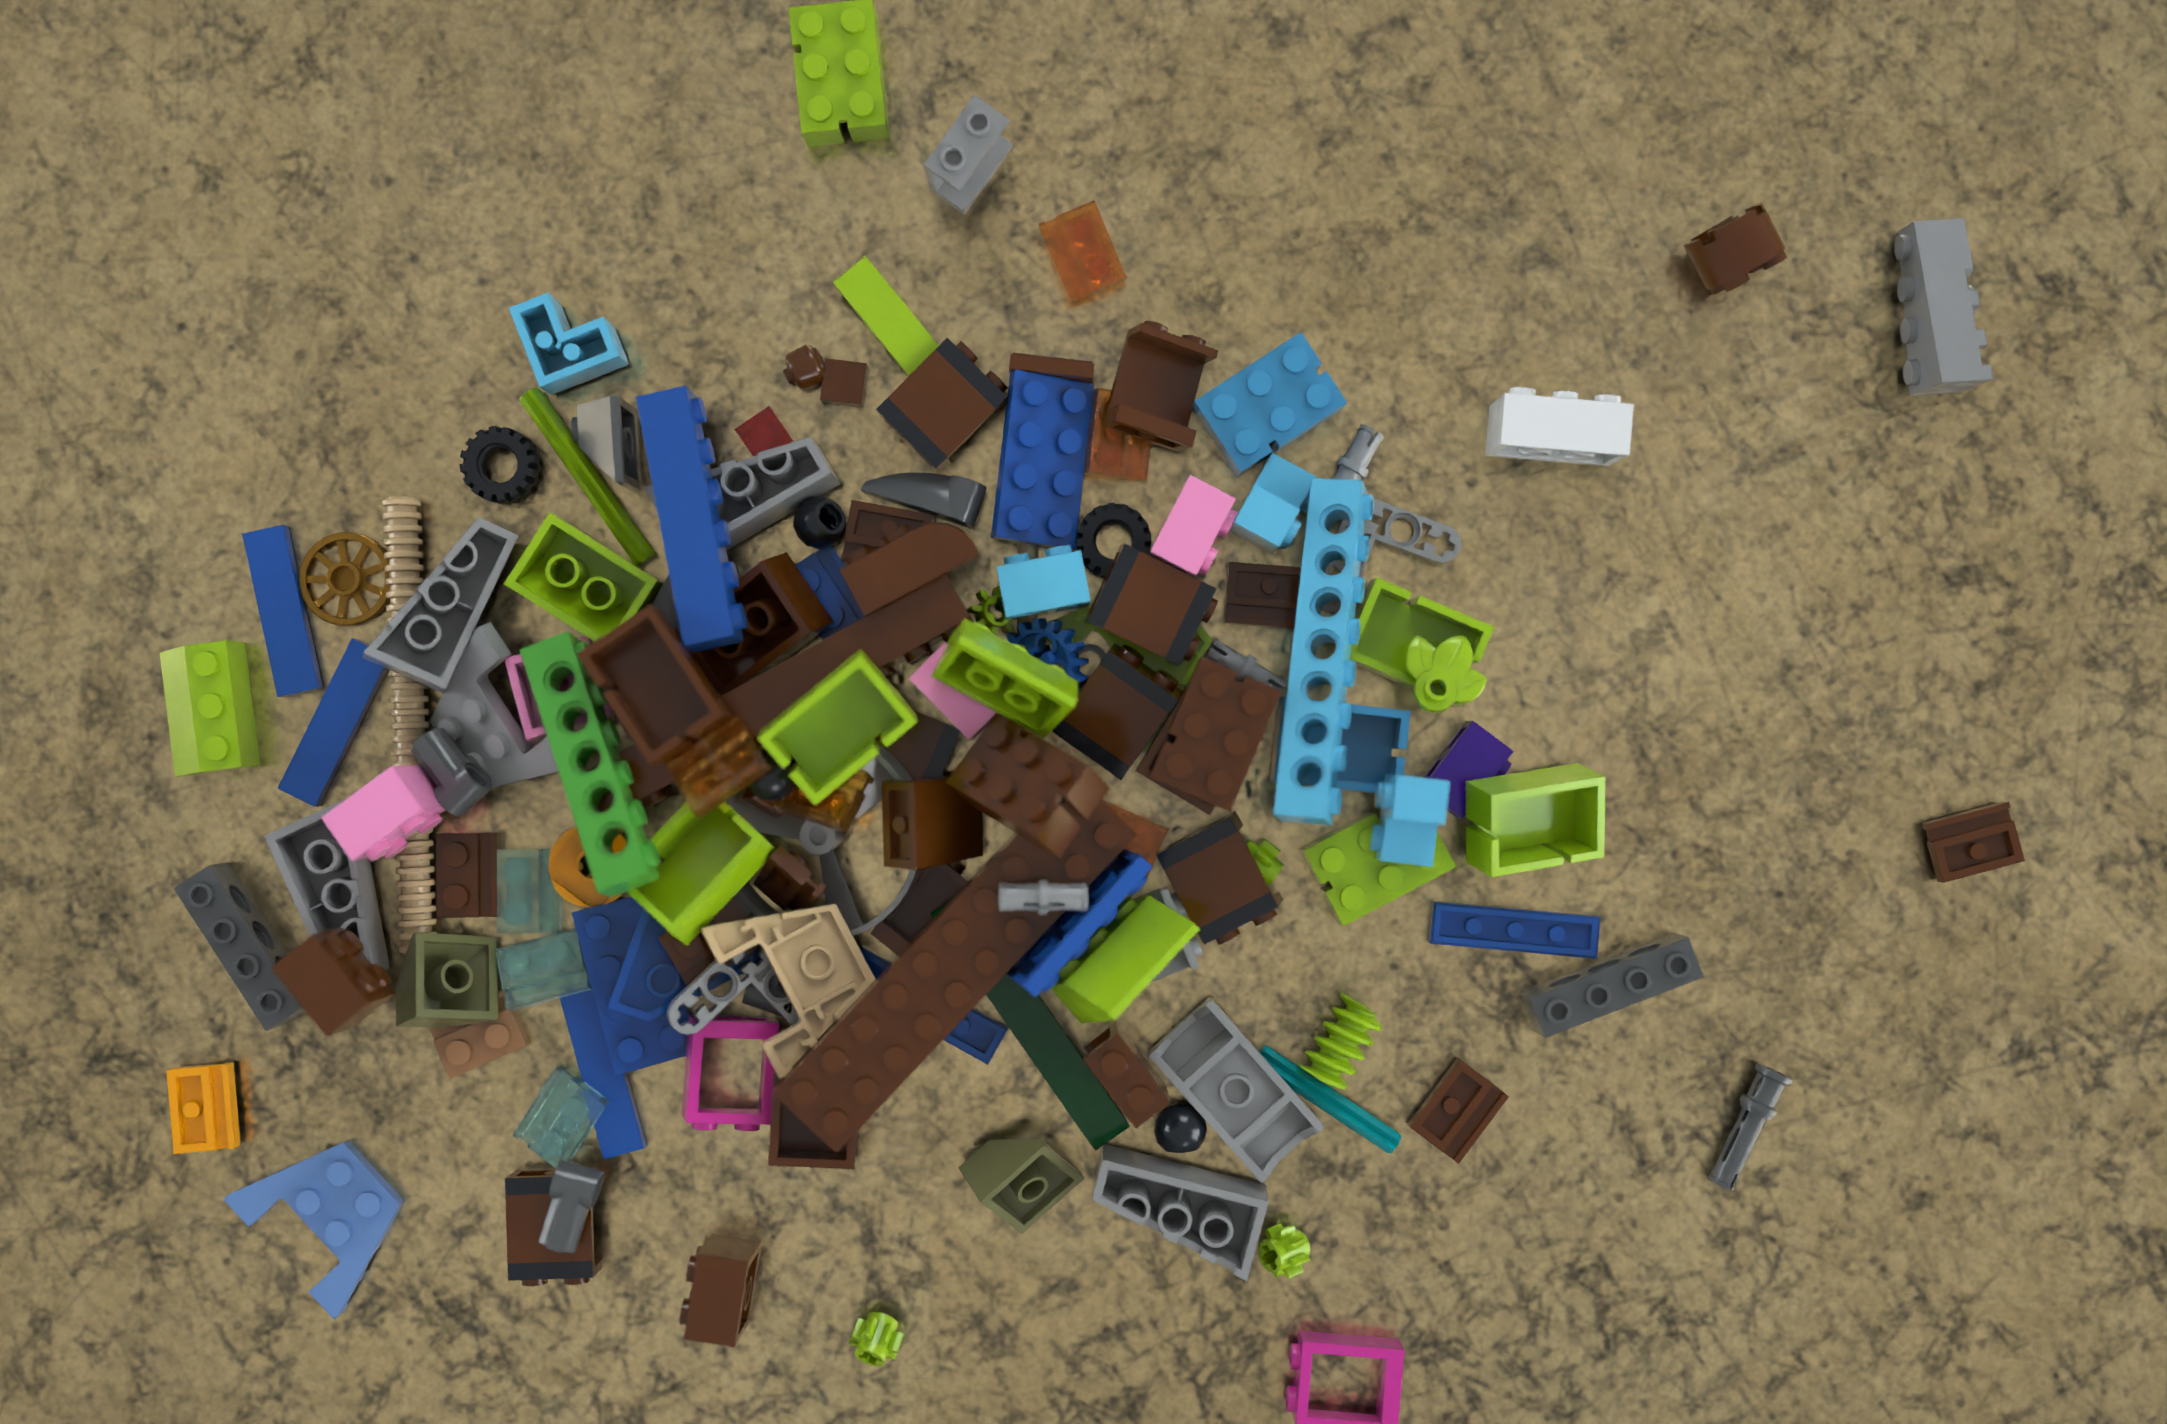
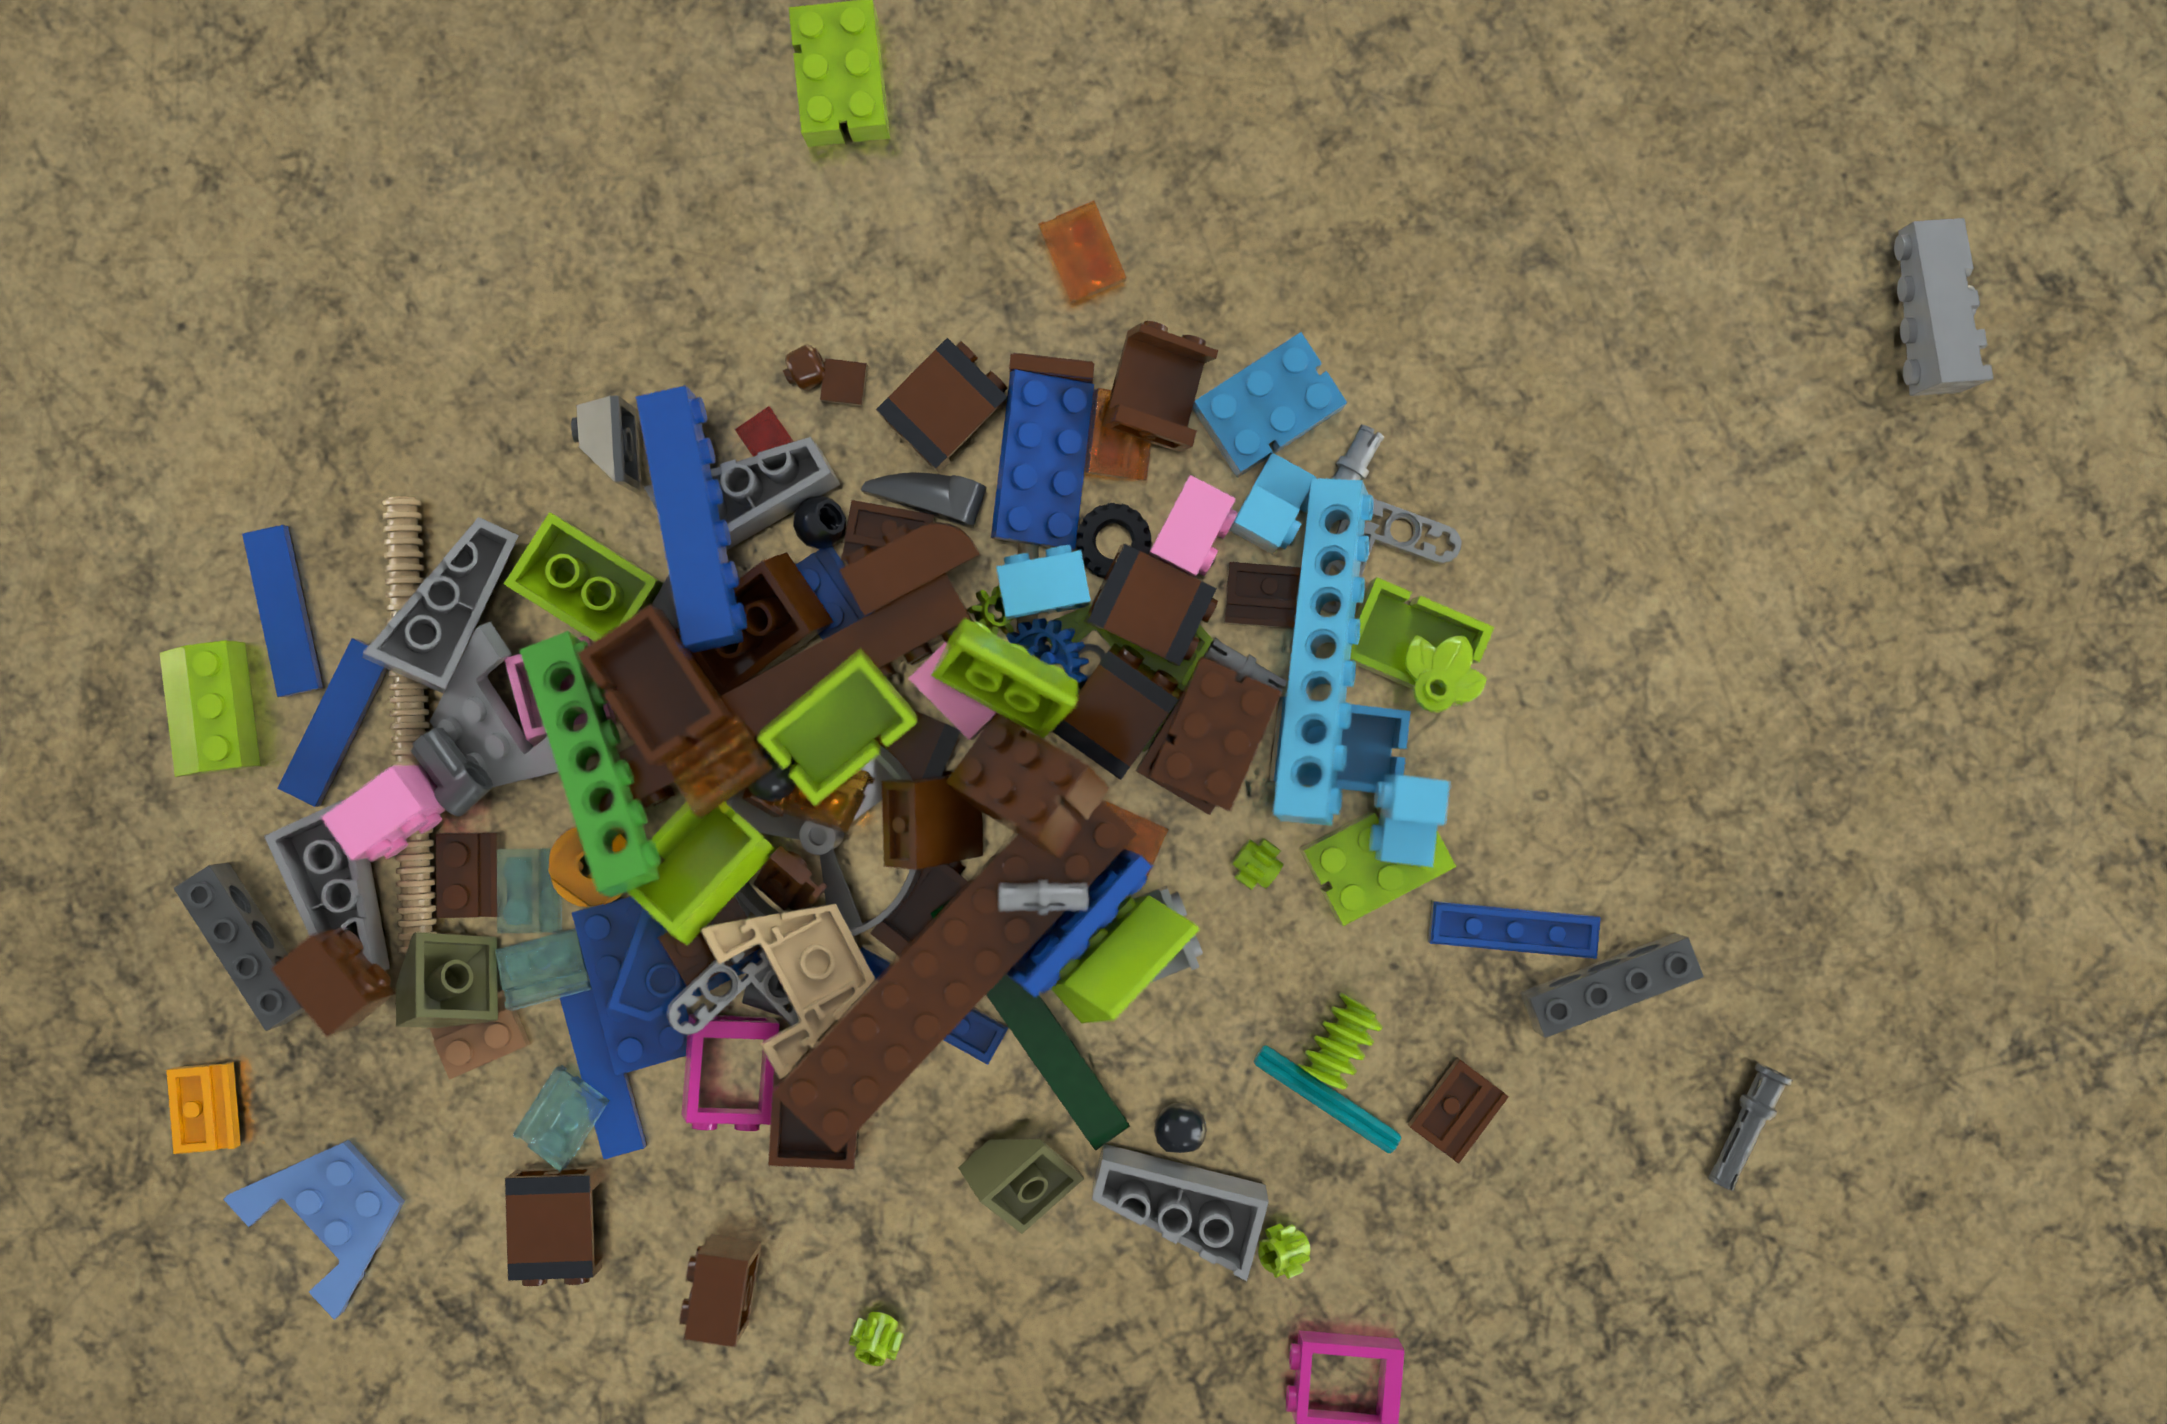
(345, 579): pearl gold wheel -> none
(477, 454): black tyre -> none
(561, 354): medium azure brick -> none
(572, 1194): dark grey piece -> none
(587, 476): lime axle -> none
(886, 315): lime slope -> none
(968, 155): light grey panel -> none
(1126, 1074): reddish brown panel -> none
(1219, 880): reddish brown panel -> none
(1234, 1088): light grey piece -> none
(1468, 757): dark purple brick -> none
(1534, 808): lime piece -> none
(1559, 427): white brick -> none
(1734, 248): reddish brown brick -> none
(1973, 842): reddish brown plate -> none

